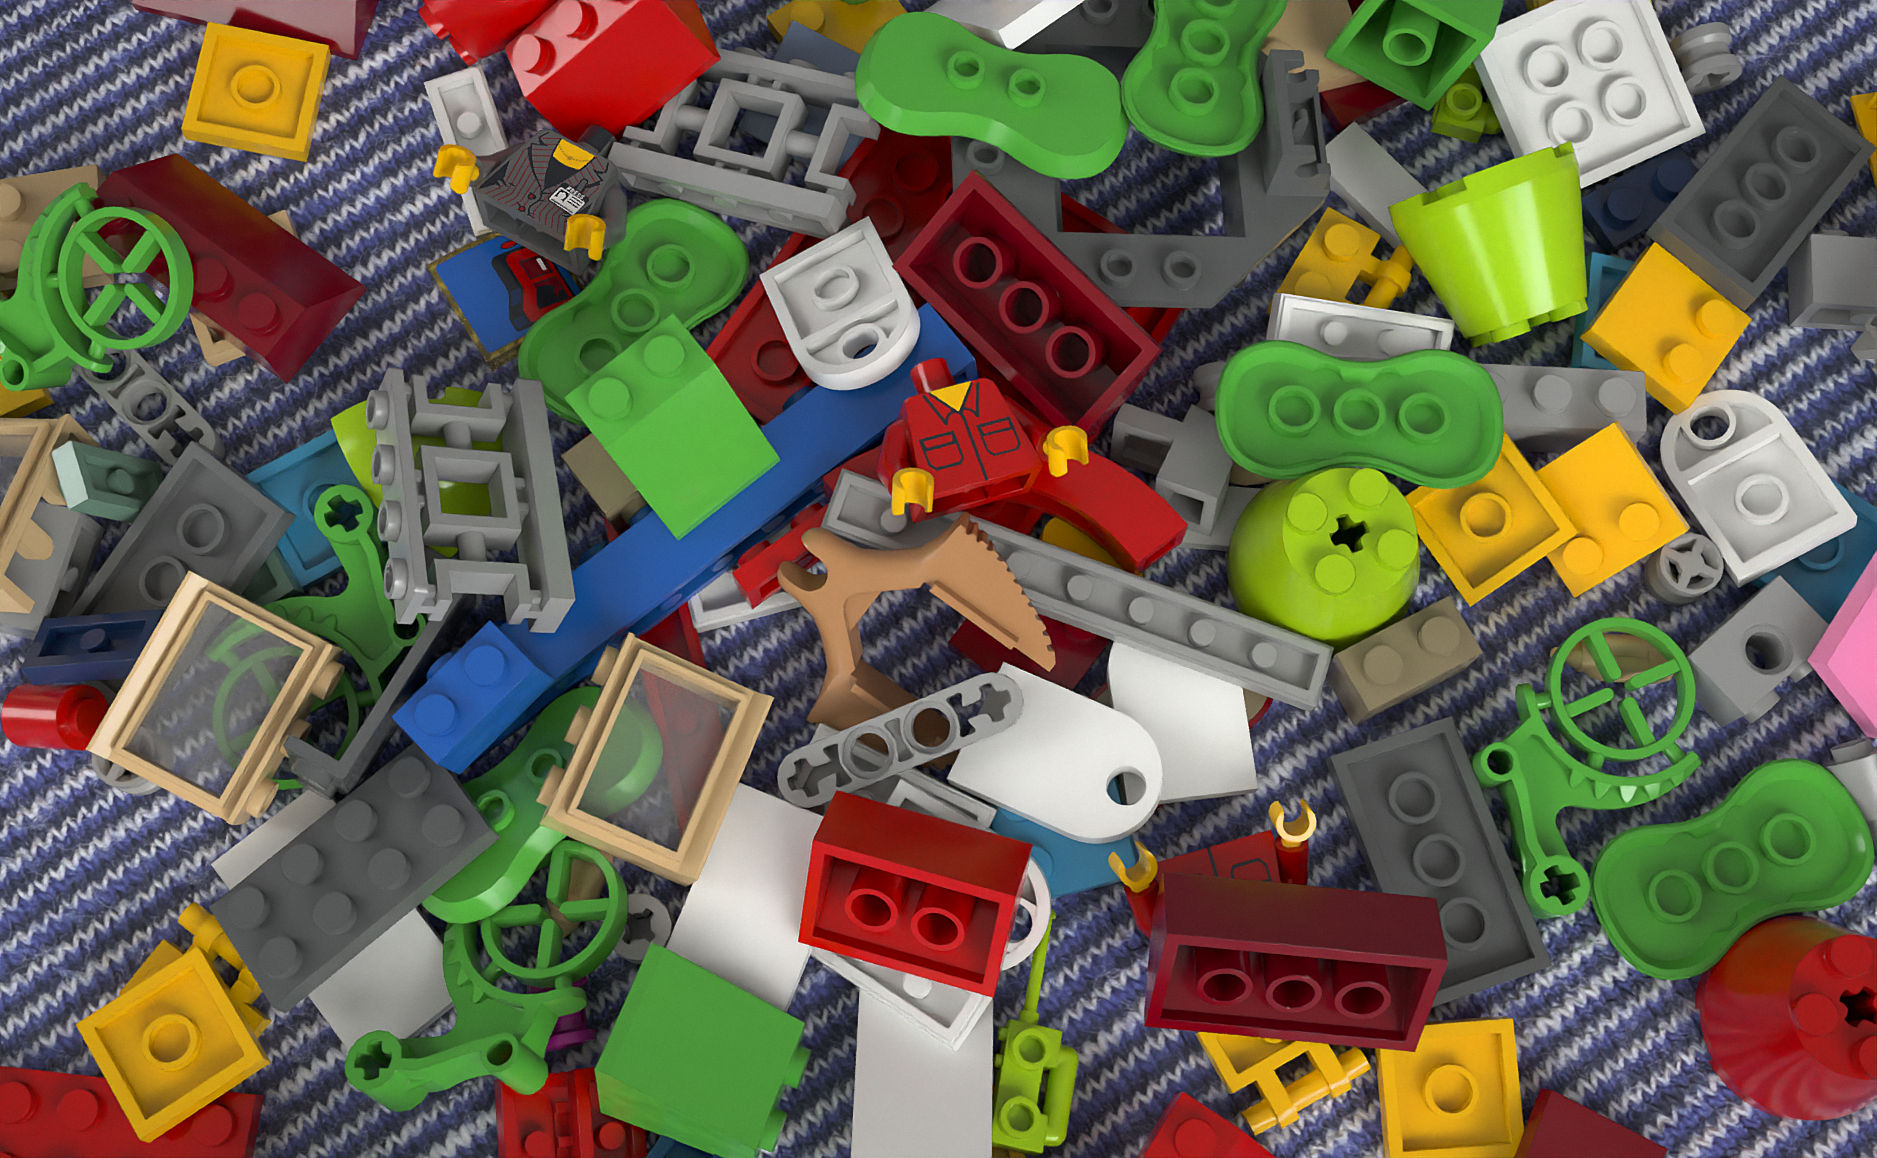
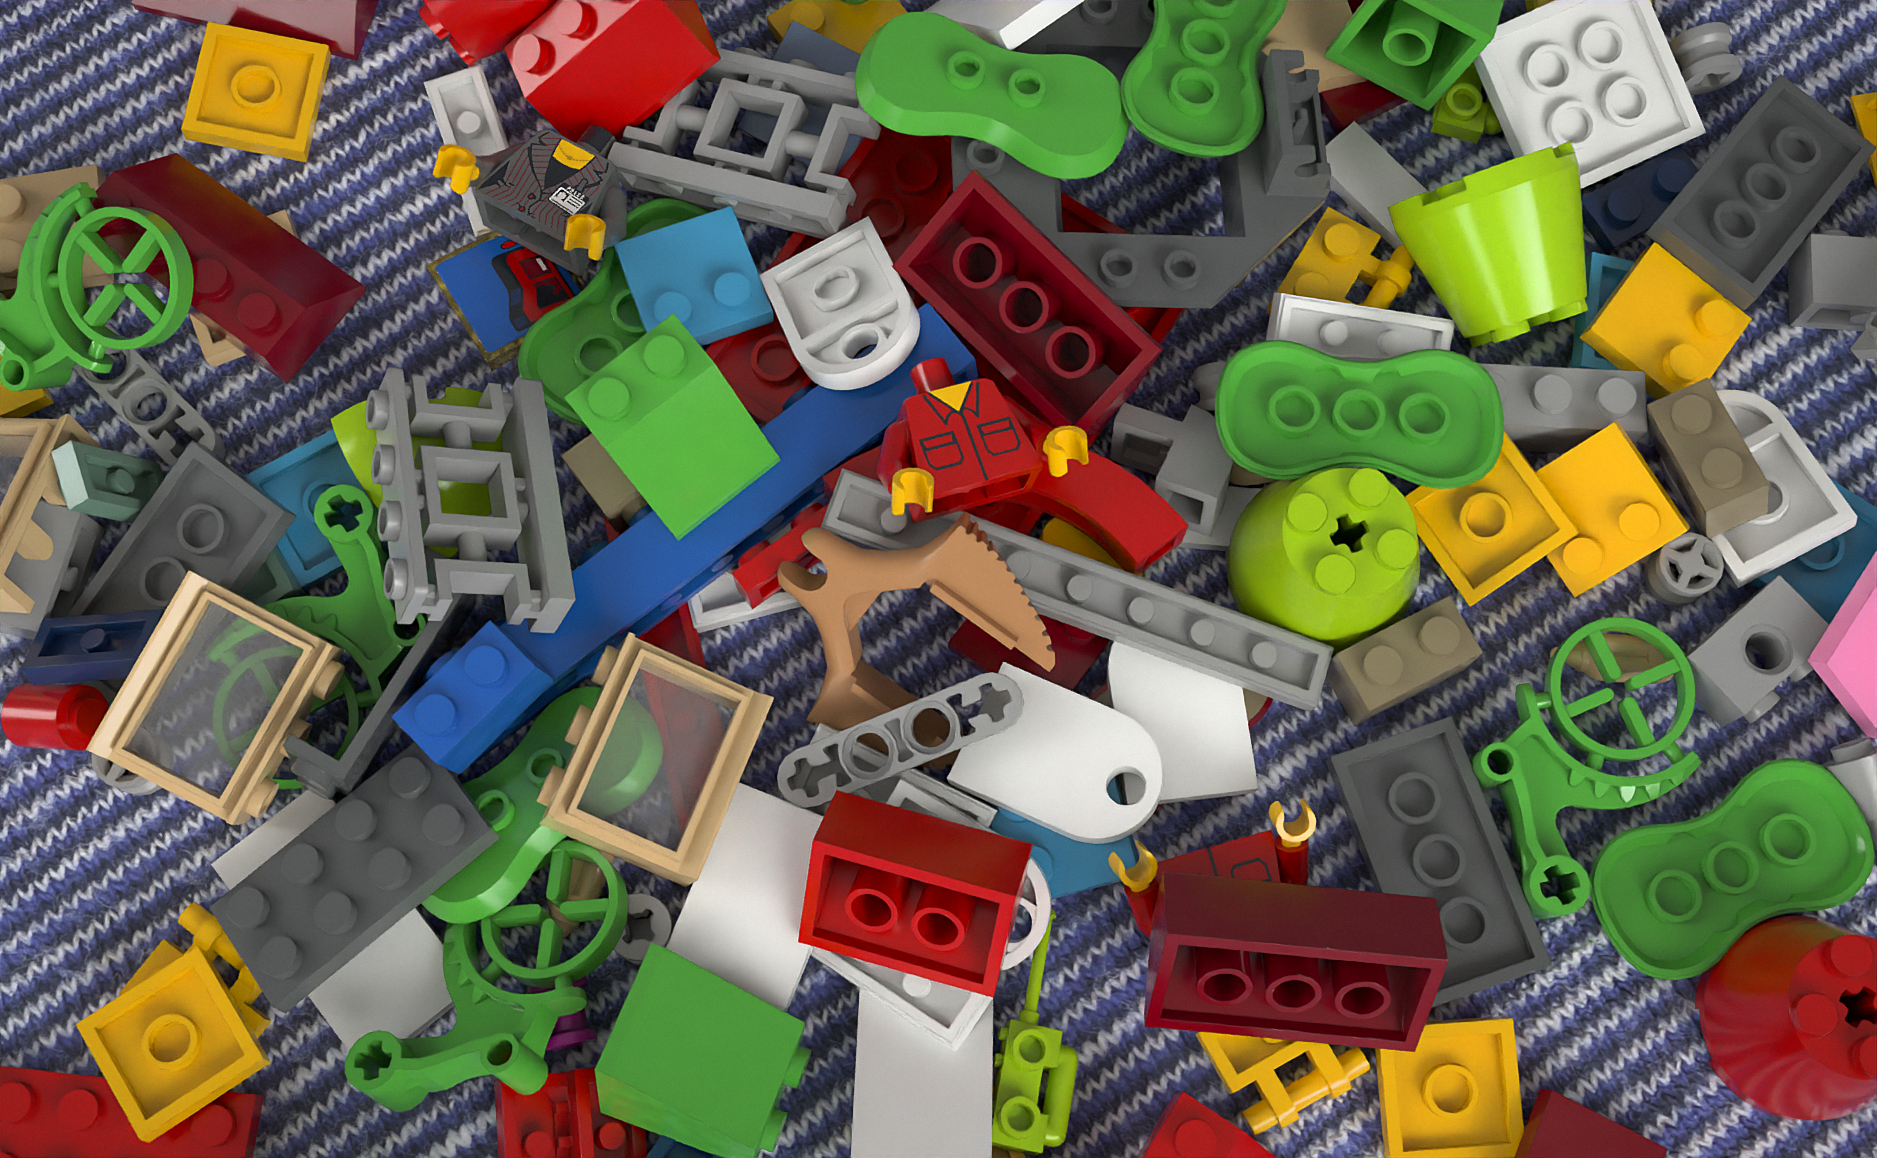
(697, 273): none -> dark azure plate
(1707, 458): none -> dark tan brick

